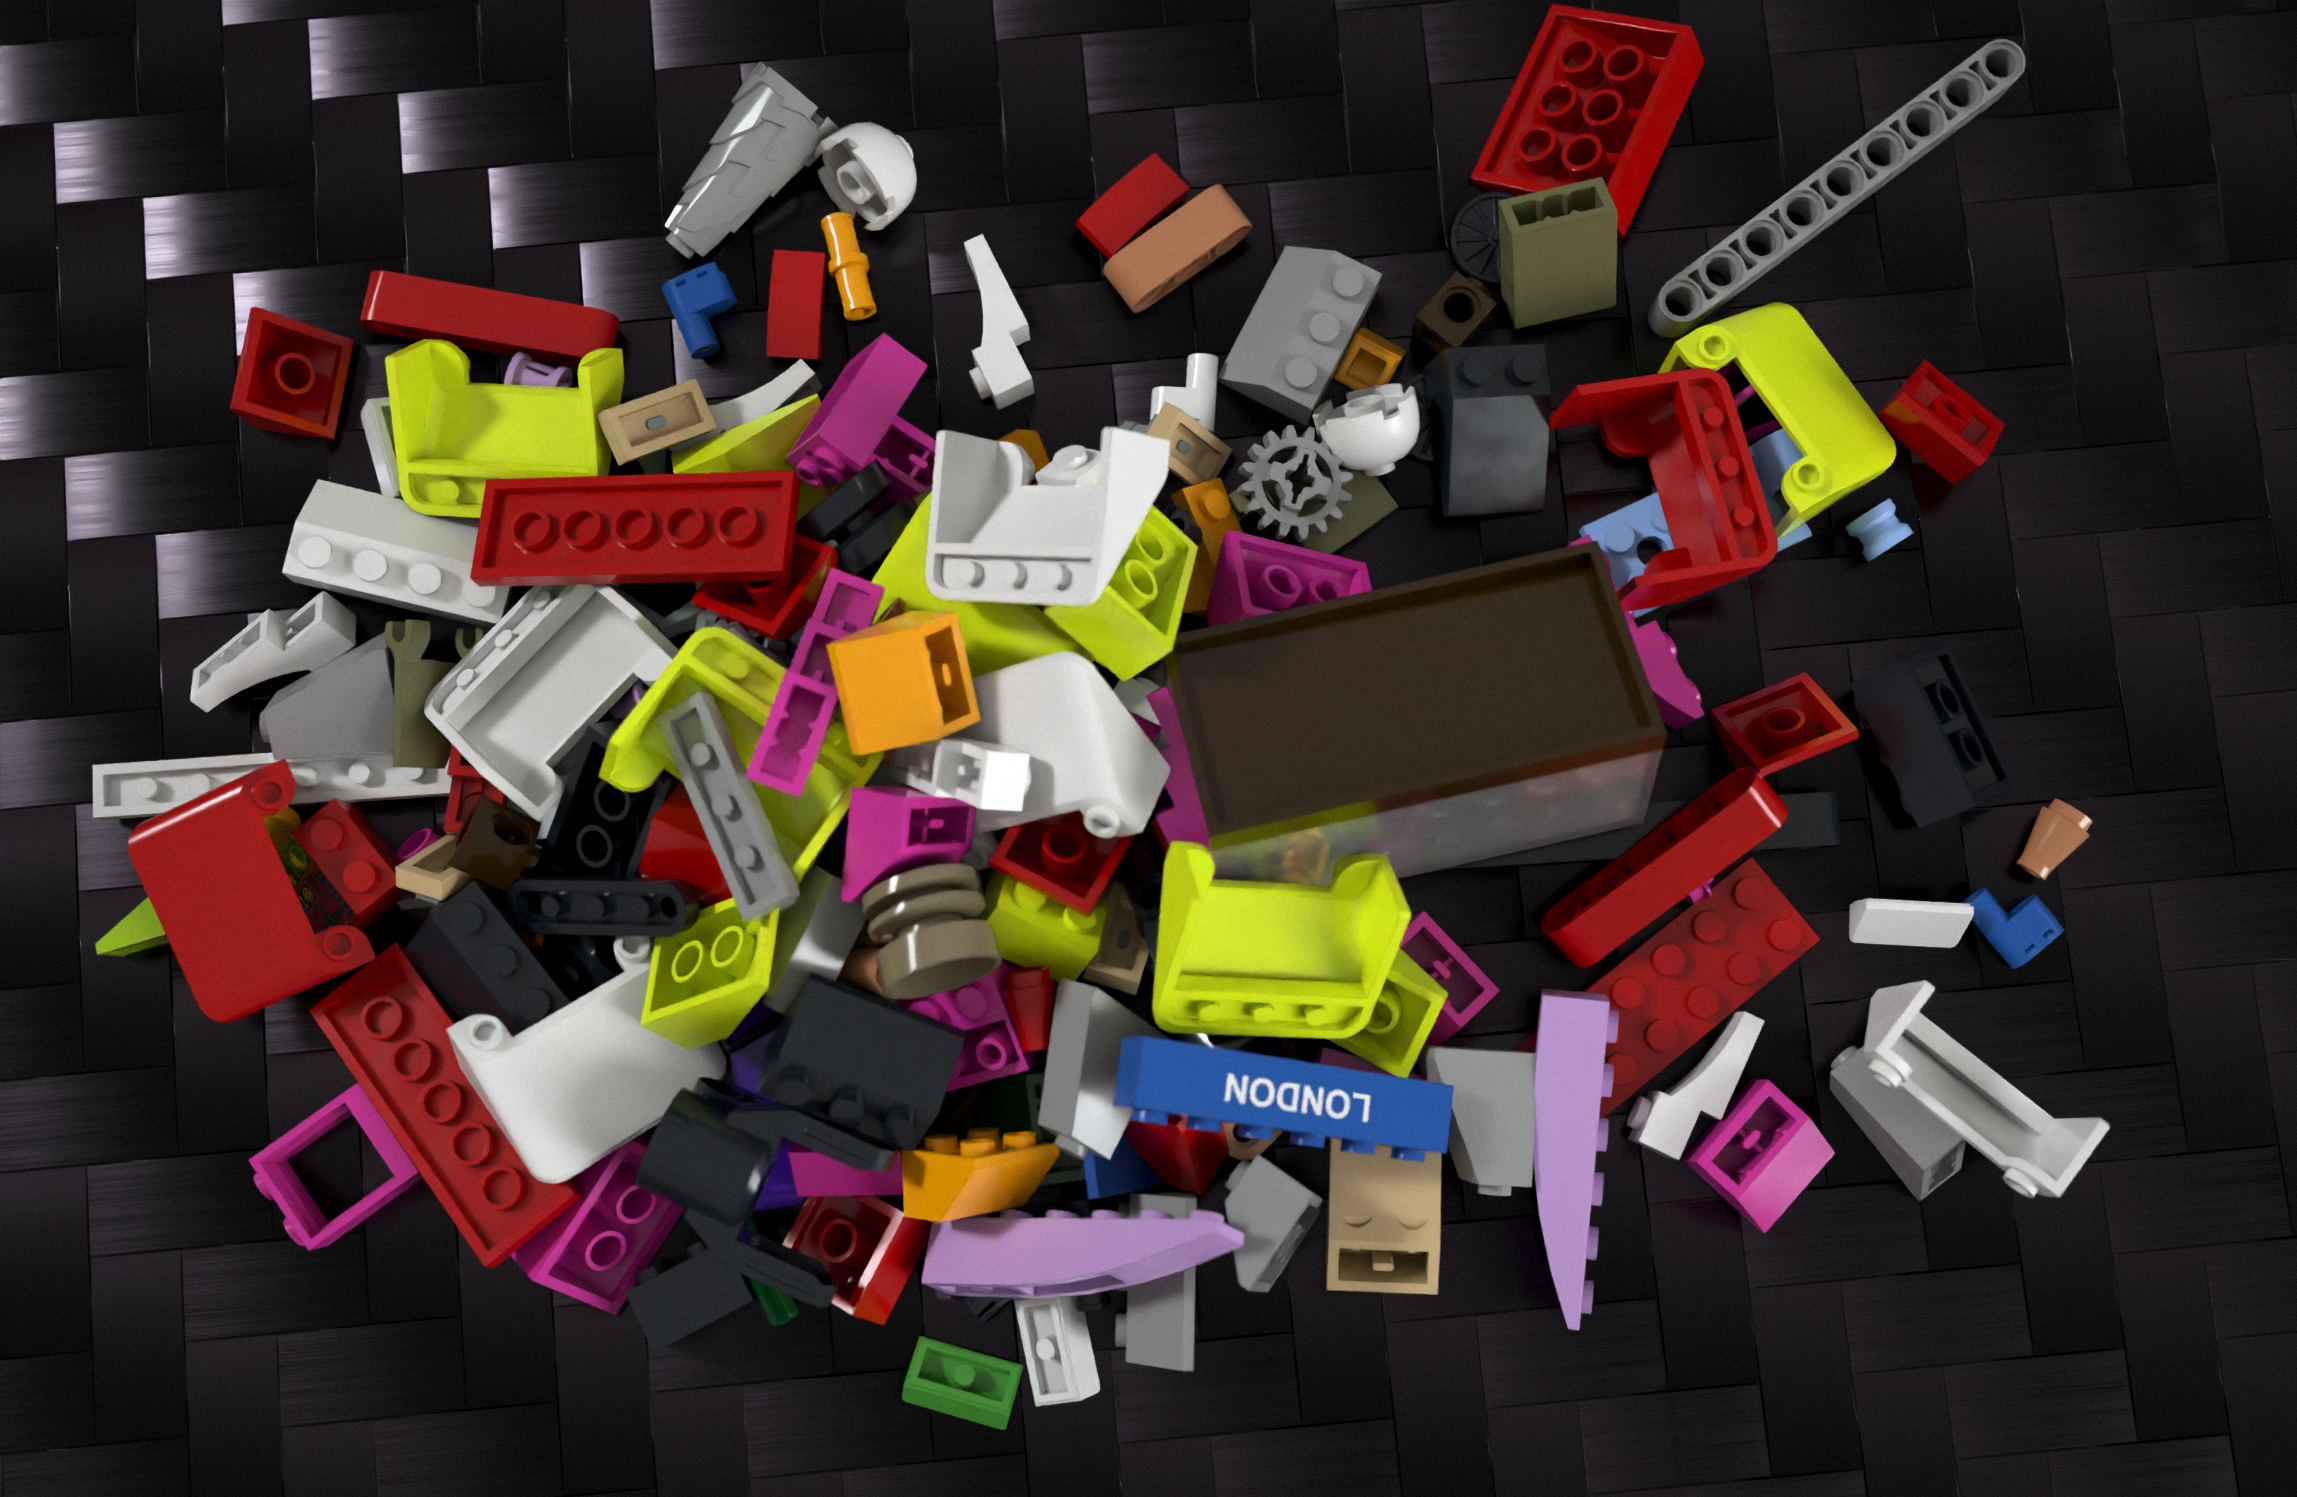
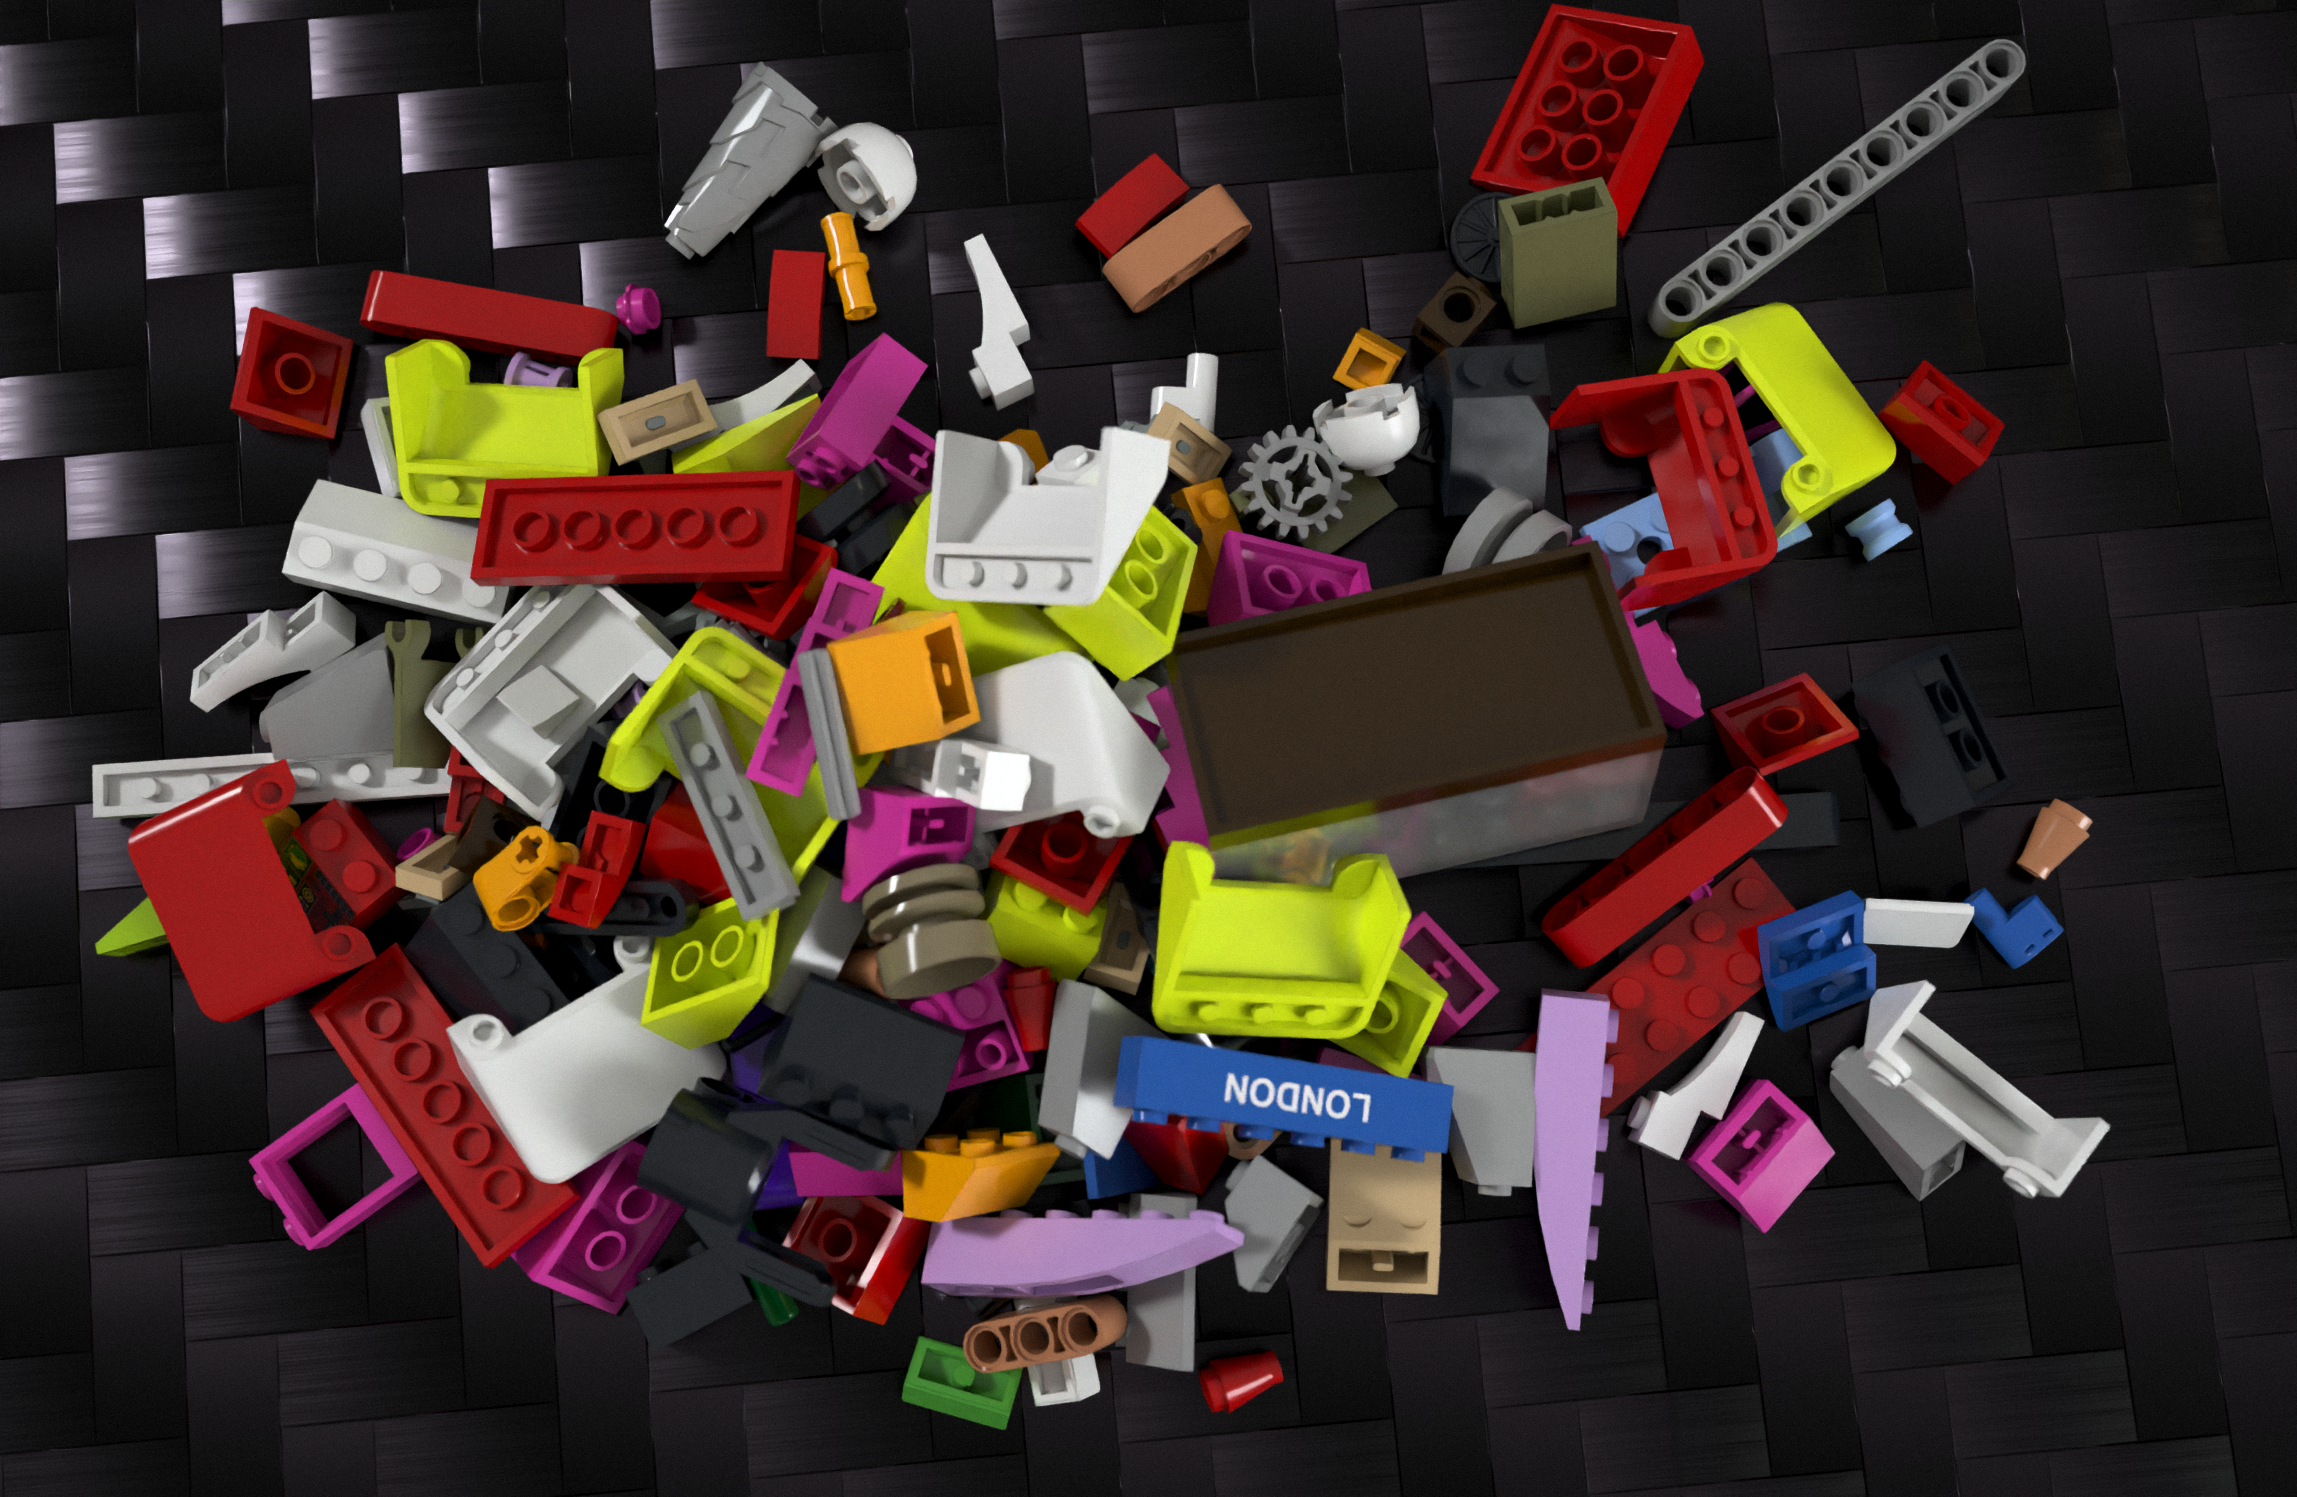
(522, 878): none -> light orange piece
(539, 700): none -> white slope
(592, 886): none -> red slope
(638, 309): none -> dark pink plate
(693, 300): blue piece -> none
(829, 734): none -> light grey axle
(1067, 1331): none -> nougat beam
(1238, 1379): none -> red cone
(1300, 330): light grey slope -> none
(1505, 530): none -> light grey wheel
(1816, 960): none -> blue slope

